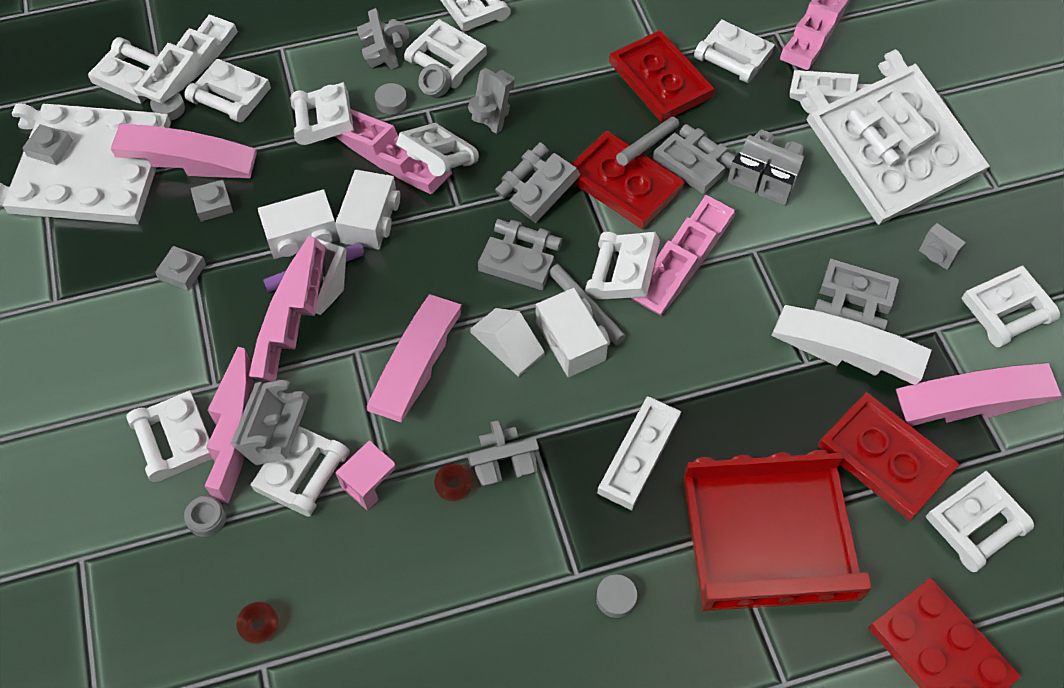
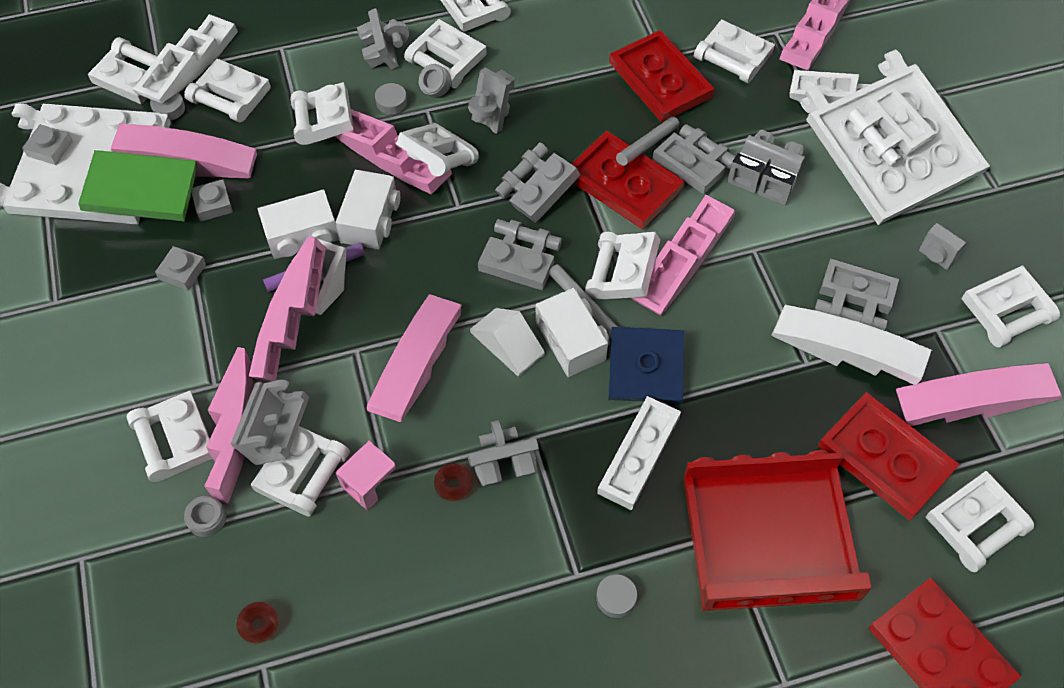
(138, 185): none -> bright green tile
(646, 364): none -> dark blue plate

